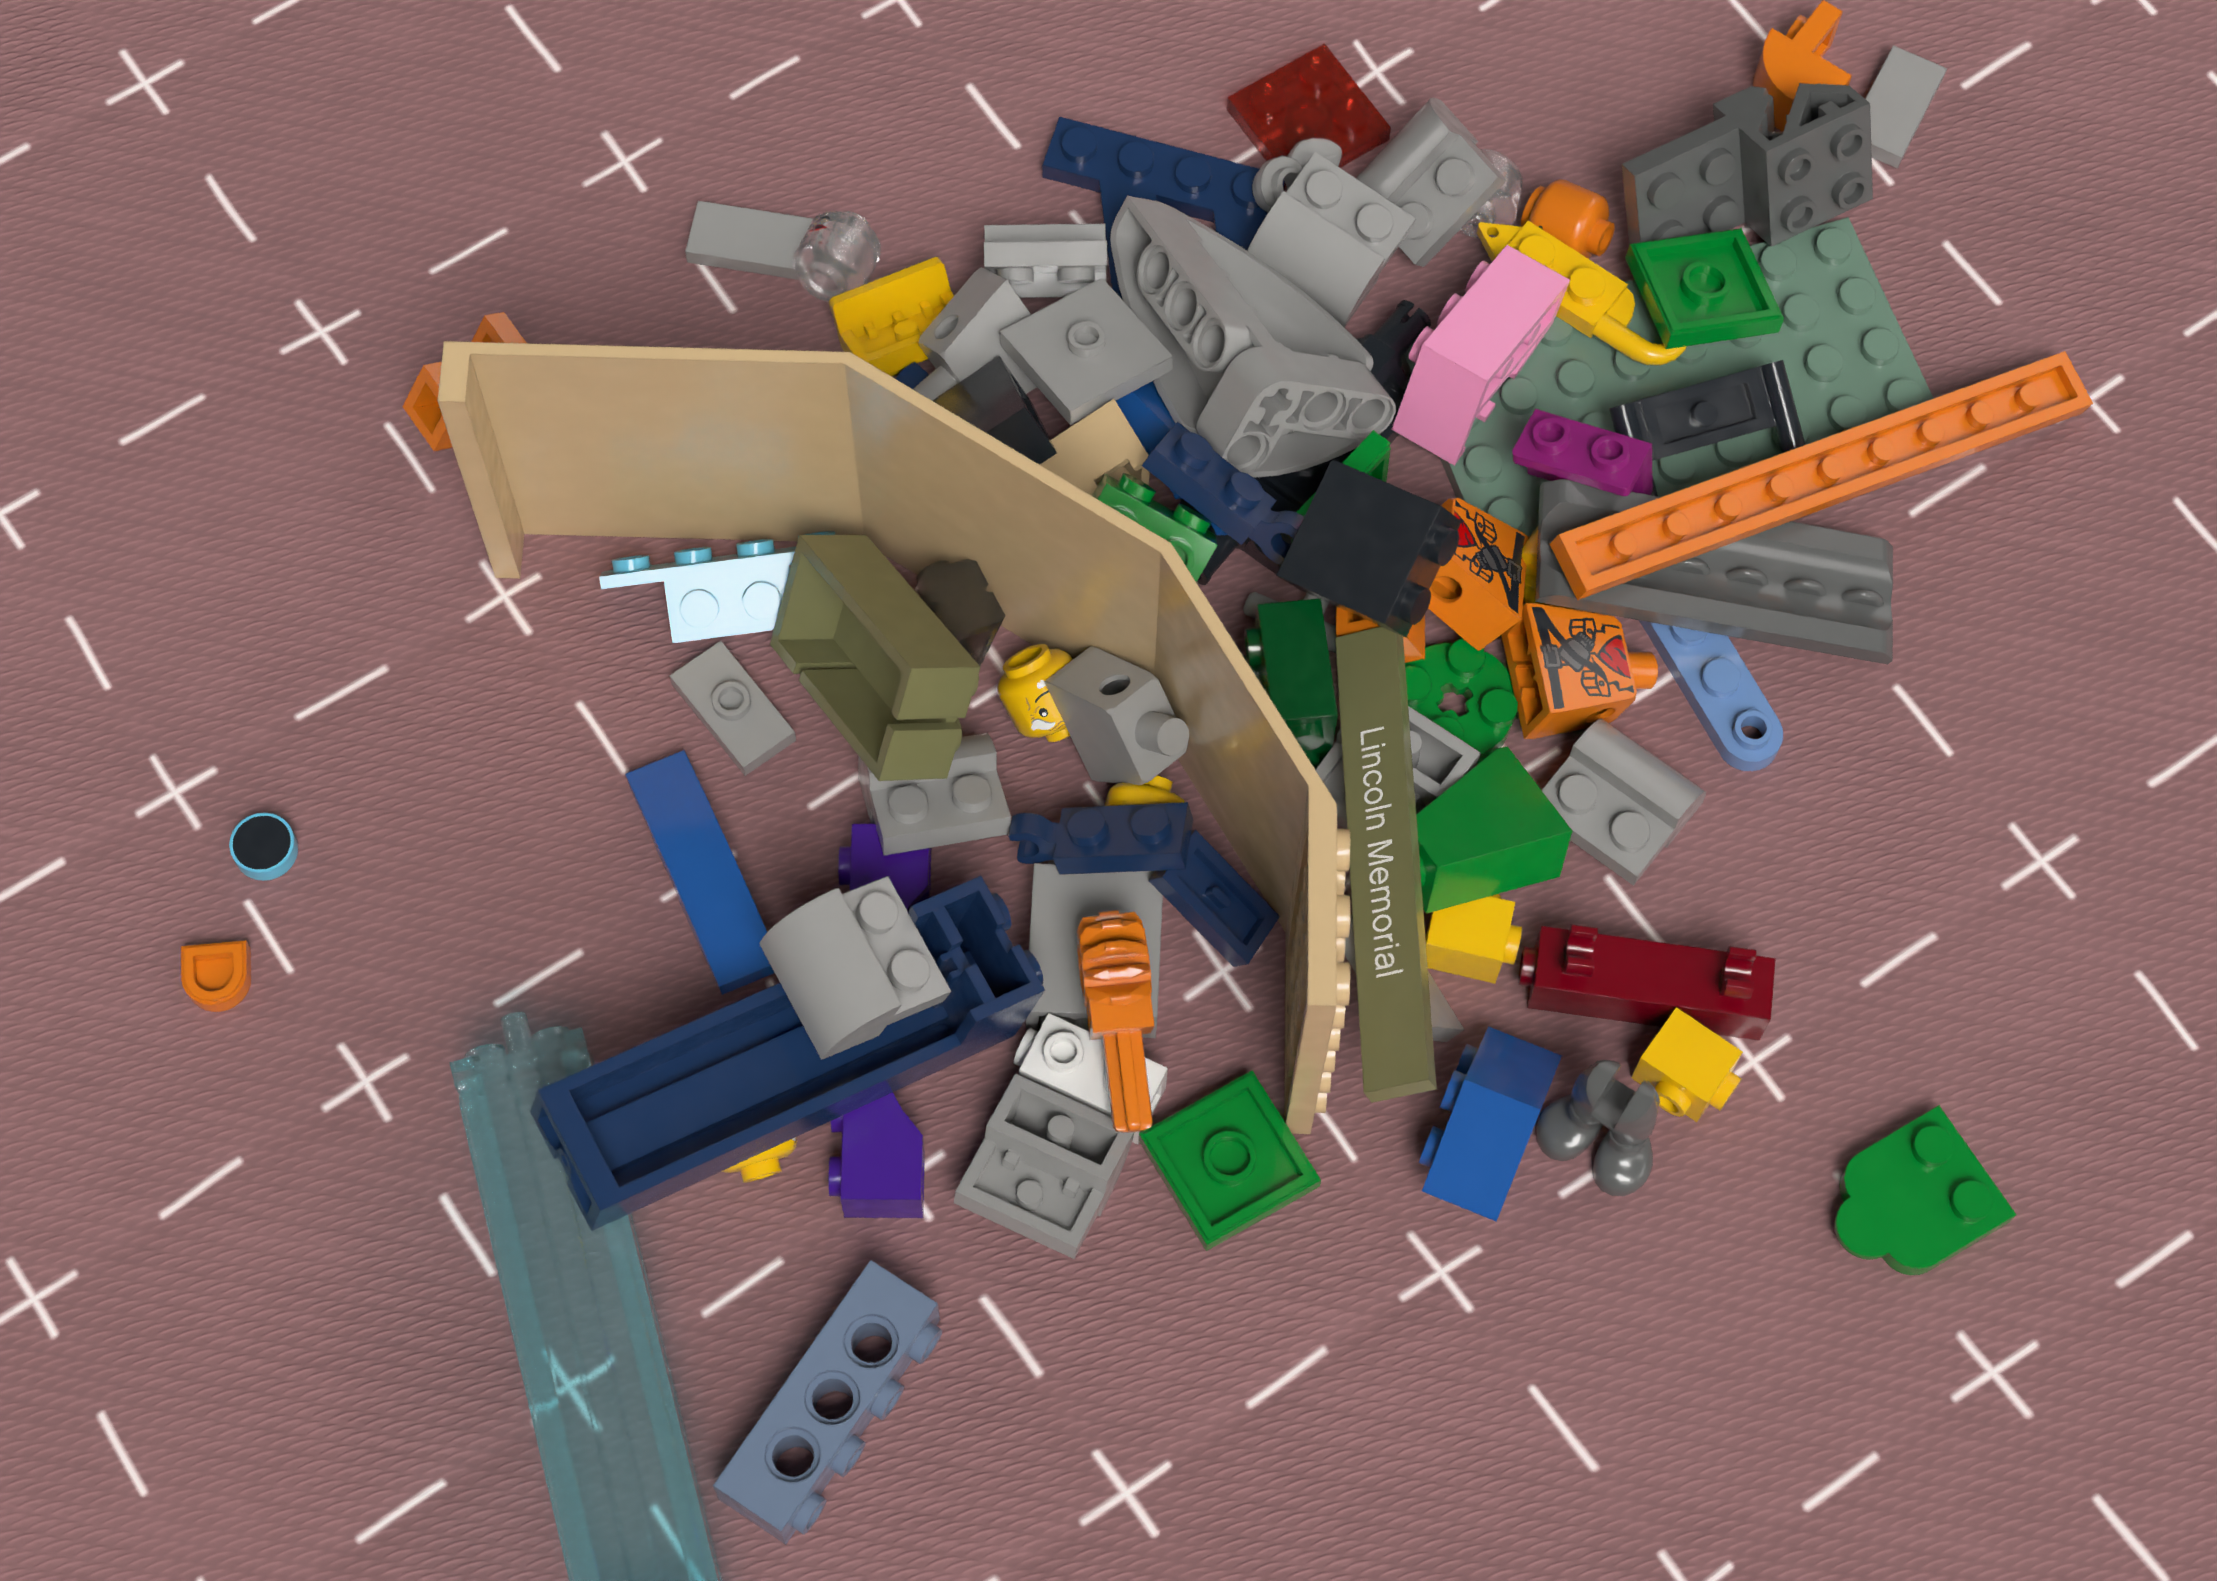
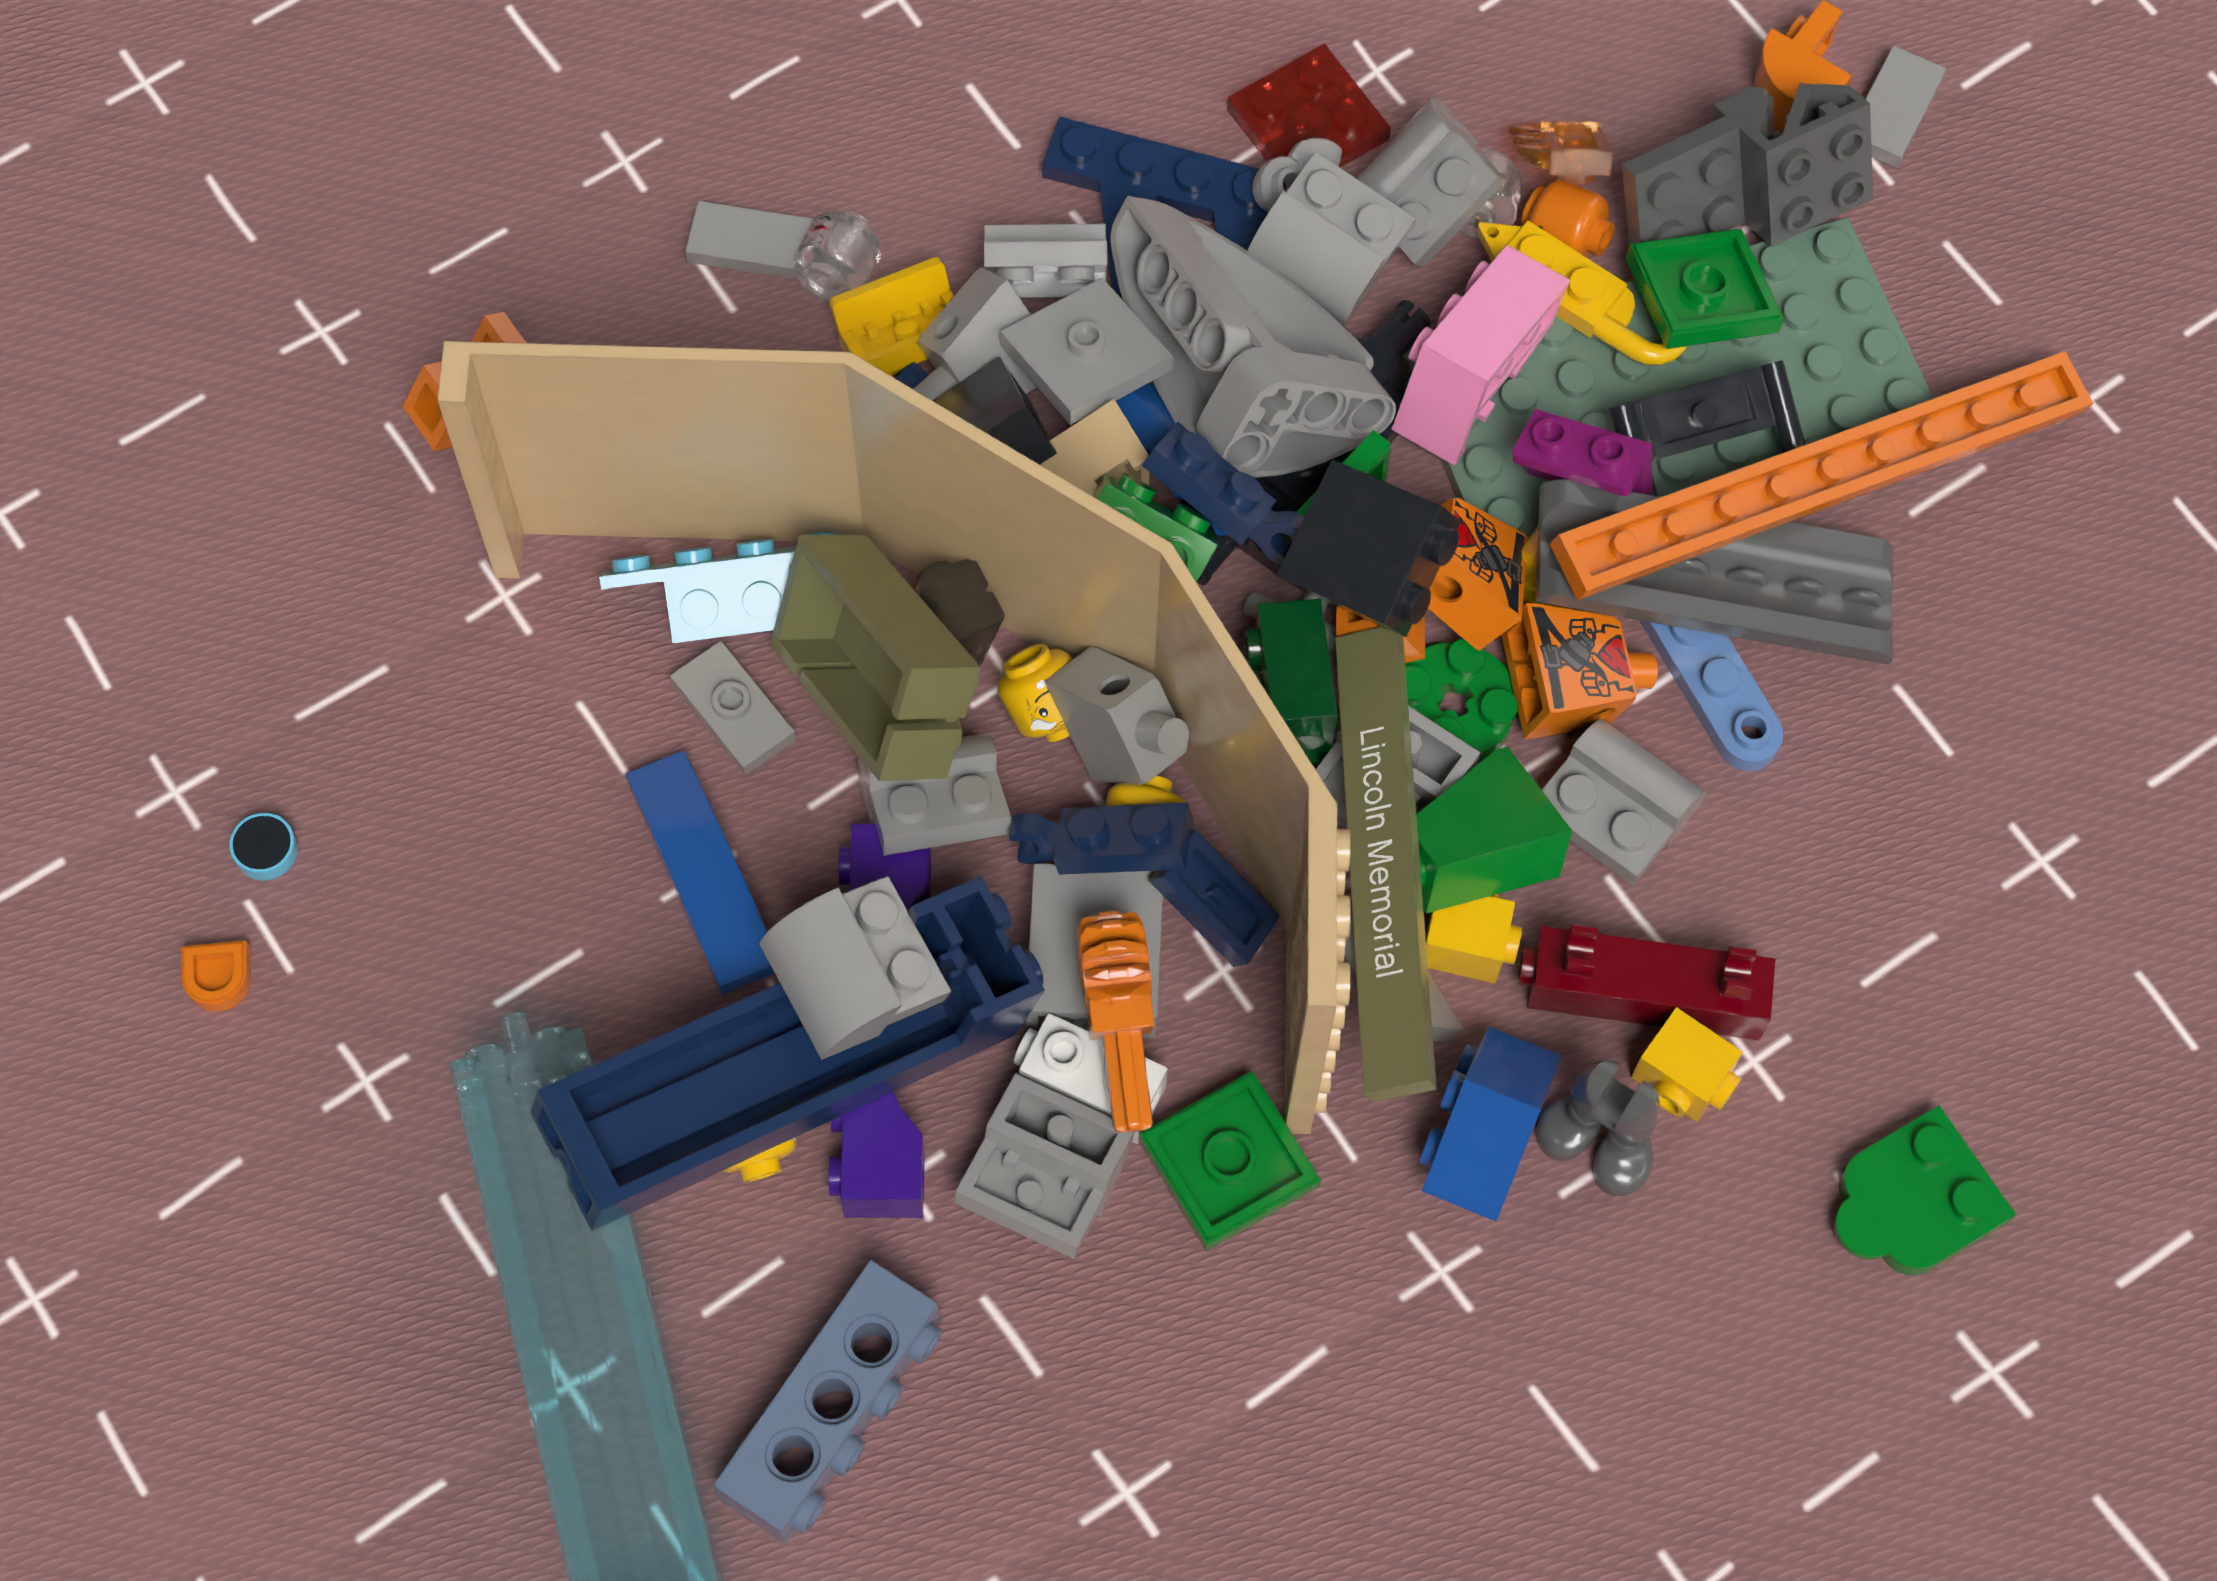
(1565, 149): none -> clear orange plate

